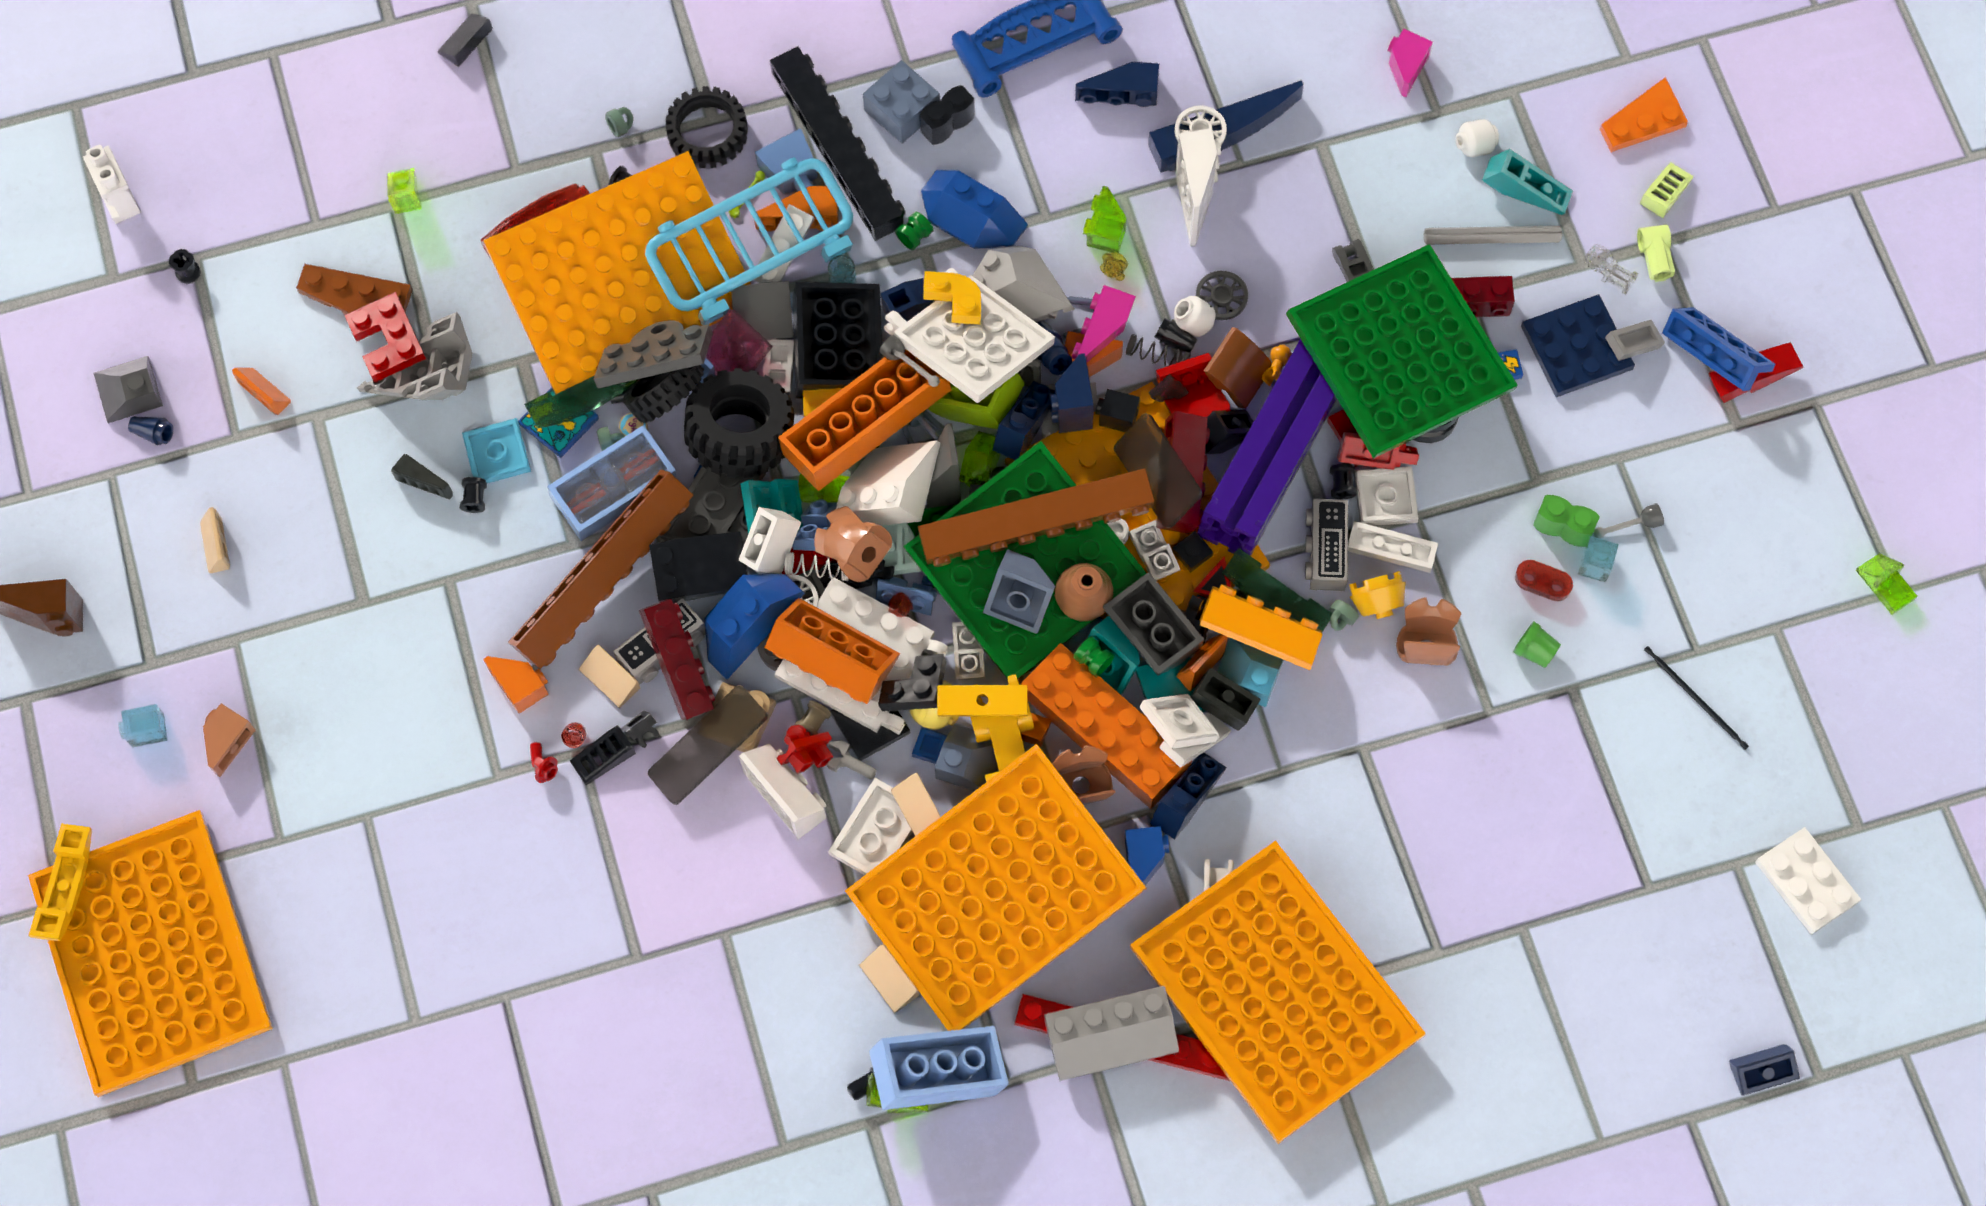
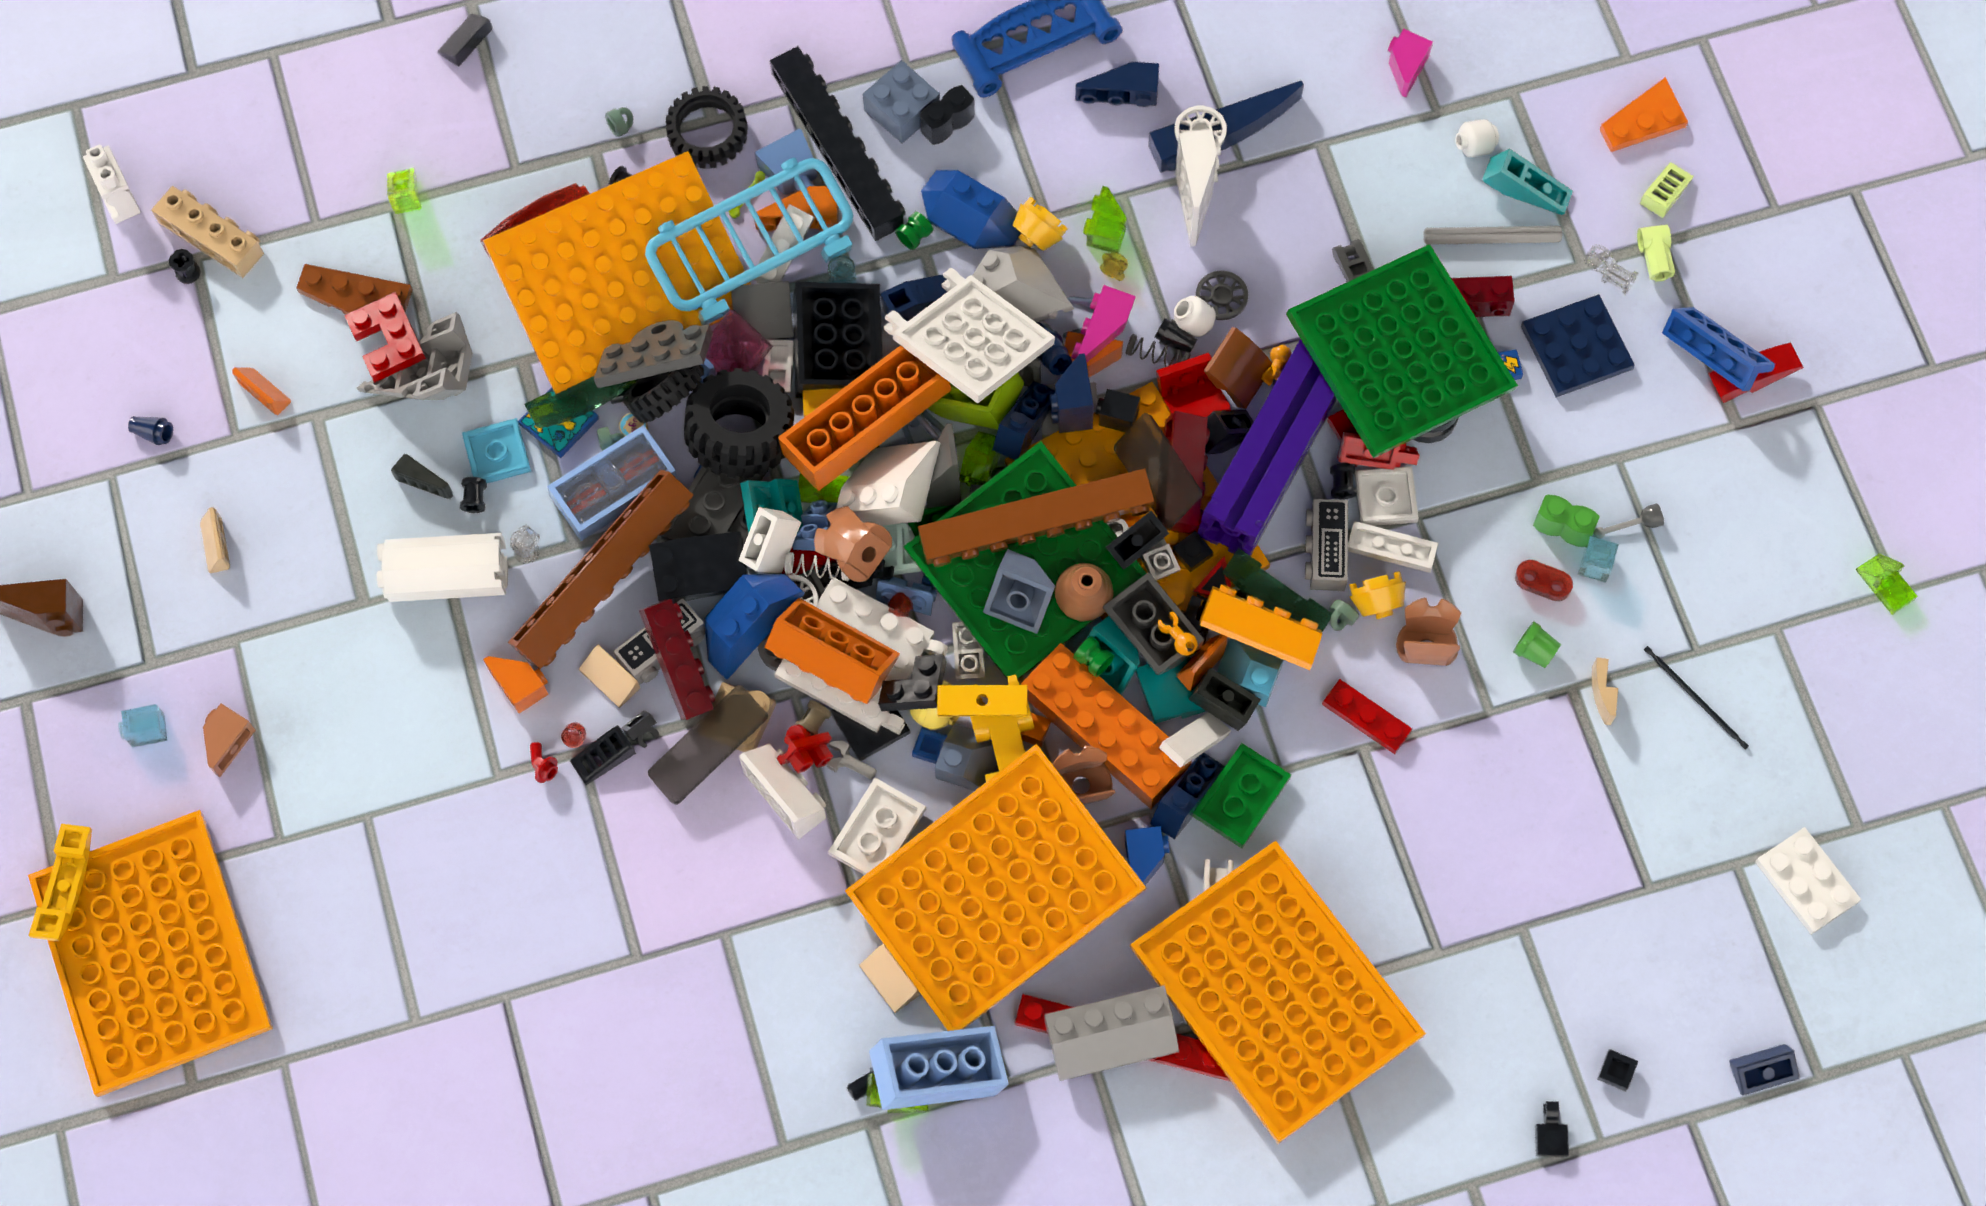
(128, 389): dark grey slope -> none
(208, 231): none -> tan brick
(443, 567): none -> white brick
(525, 544): none -> clear connector
(894, 349): hinge -> none
(915, 803): tan slope -> none
(957, 289): yellow plate -> none
(1038, 226): none -> yellow cone
(1137, 540): none -> black slope
(1168, 389): clear smoke tile -> none
(1179, 721): white tile -> none
(1182, 640): none -> light orange arm
(1241, 795): none -> green plate
(1367, 716): none -> red plate
(1551, 1137): none -> black plate
(1604, 696): none -> tan slope
(1617, 1070): none -> black plate
(1635, 340): light grey tile -> none

